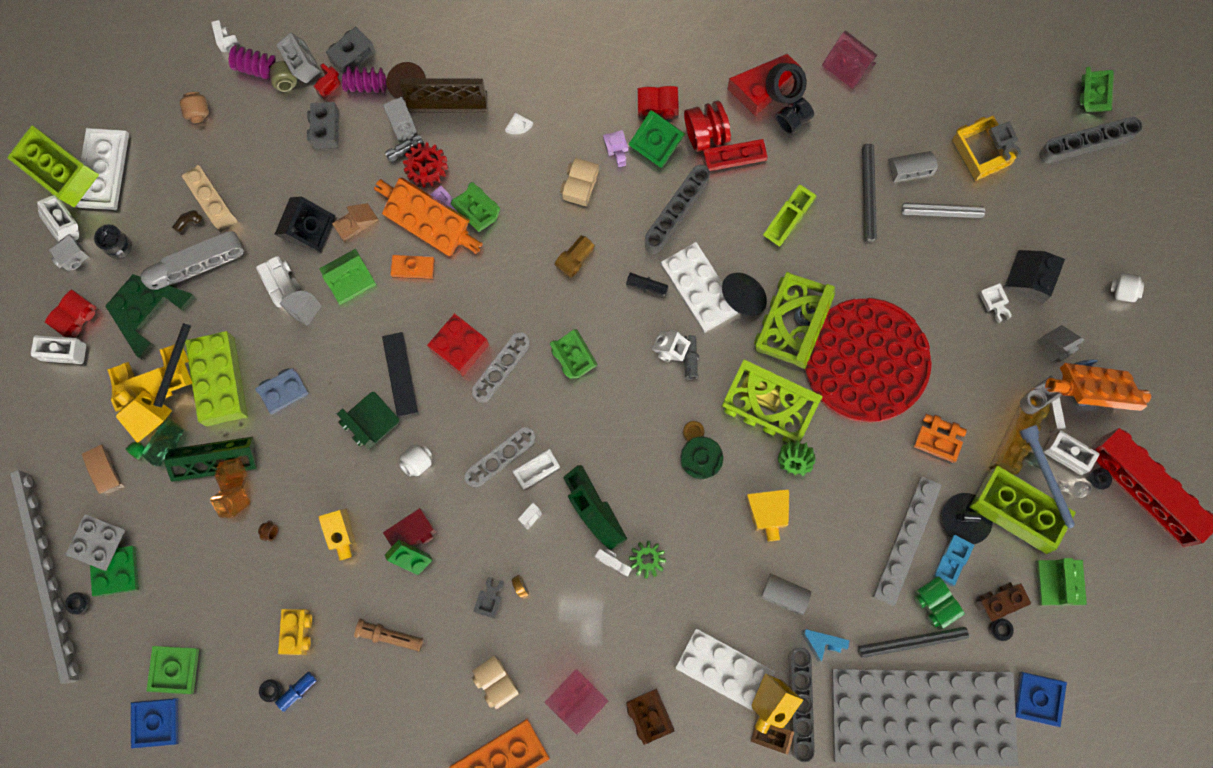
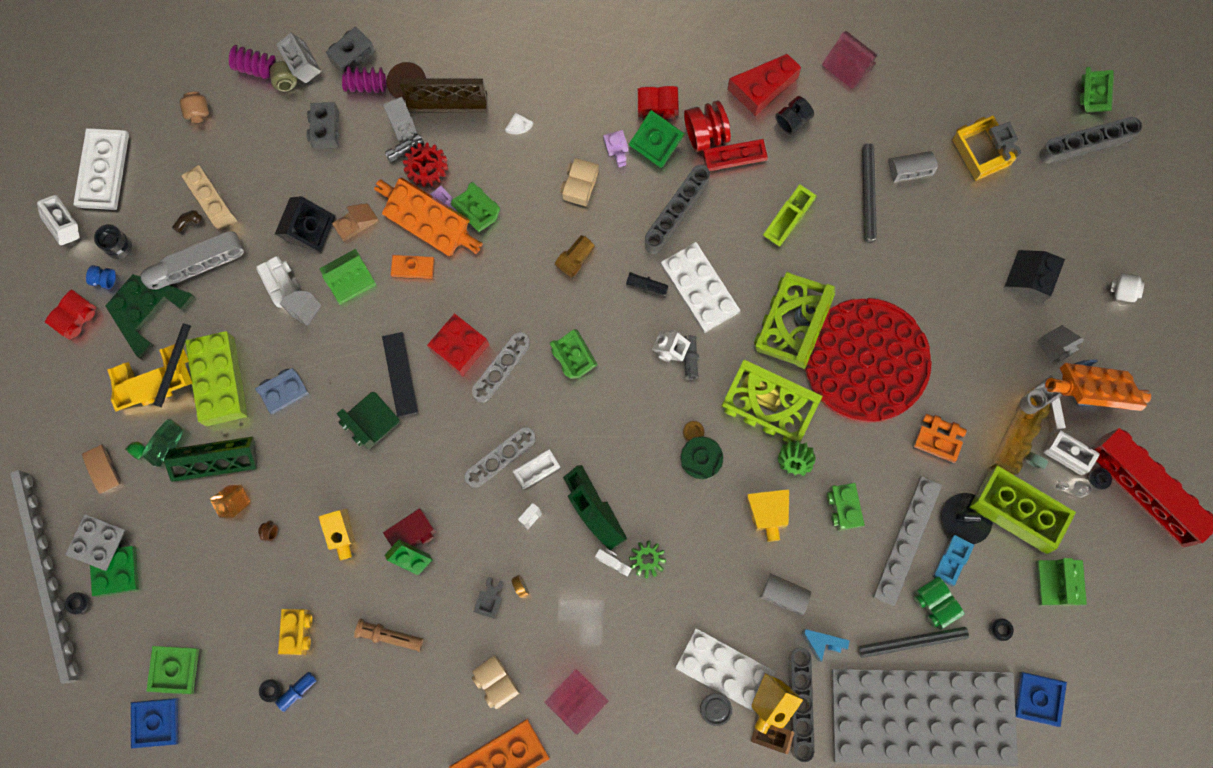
(53, 166): lime brick -> none
(58, 349): white brick -> none
(68, 254): light grey brick -> none
(103, 277): none -> blue wheel
(139, 413): yellow torso -> none
(222, 37): white bracket -> none
(231, 475): clear orange panel -> none
(328, 83): red bracket -> none
(415, 460): white head -> none
(649, 717): reddish brown bracket -> none
(716, 709): none -> dark grey wheel
(744, 294): black shield -> none
(773, 80): black tyre -> none
(845, 506): none -> bright green bracket
(943, 210): light grey axle -> none
(995, 299): white plate -> none
(1004, 602): reddish brown bracket -> none
(1031, 437): sand blue piece -> none

